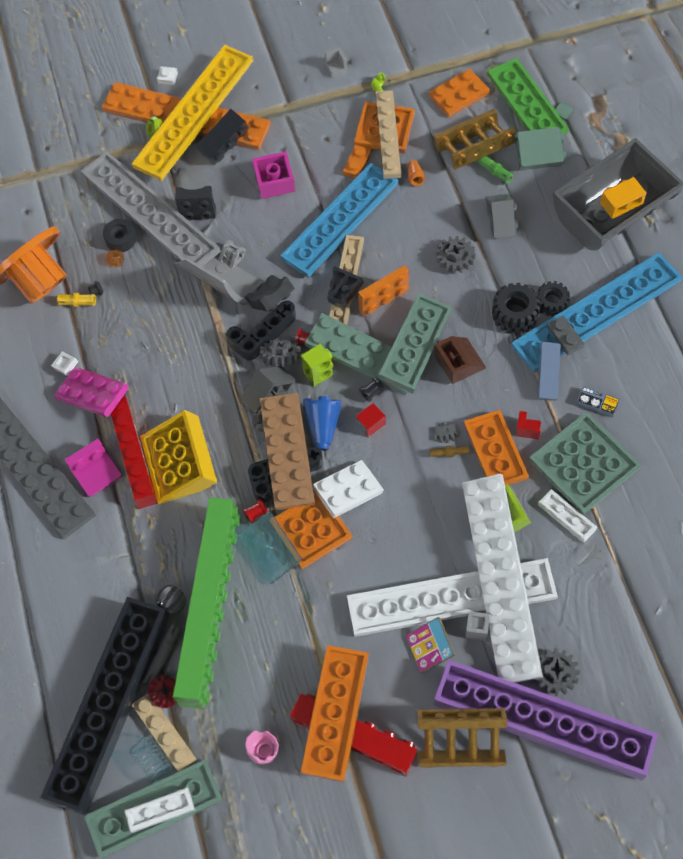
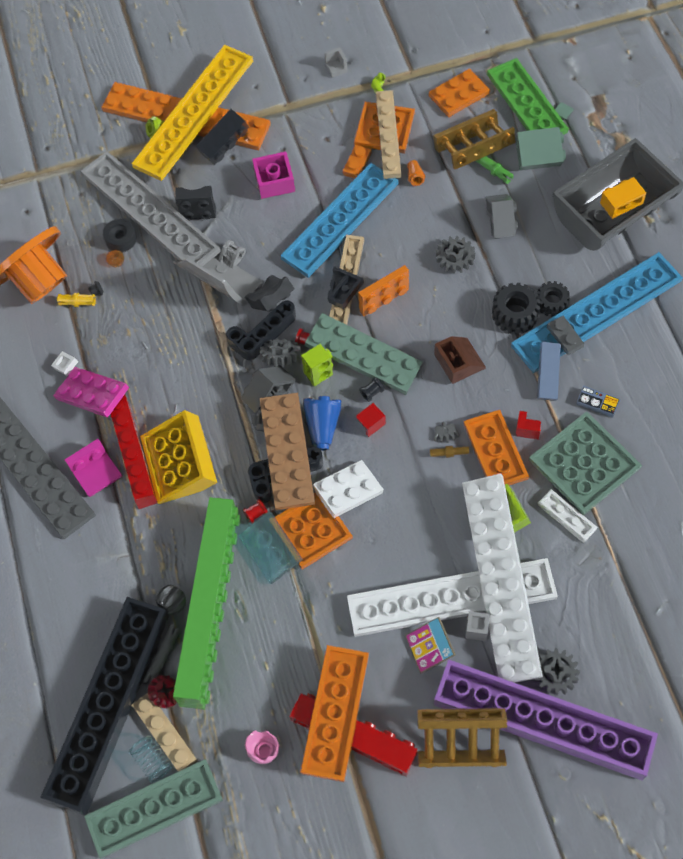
(159, 810): white tile -> none
(167, 75): white plate -> none
(415, 343): sand green plate -> none

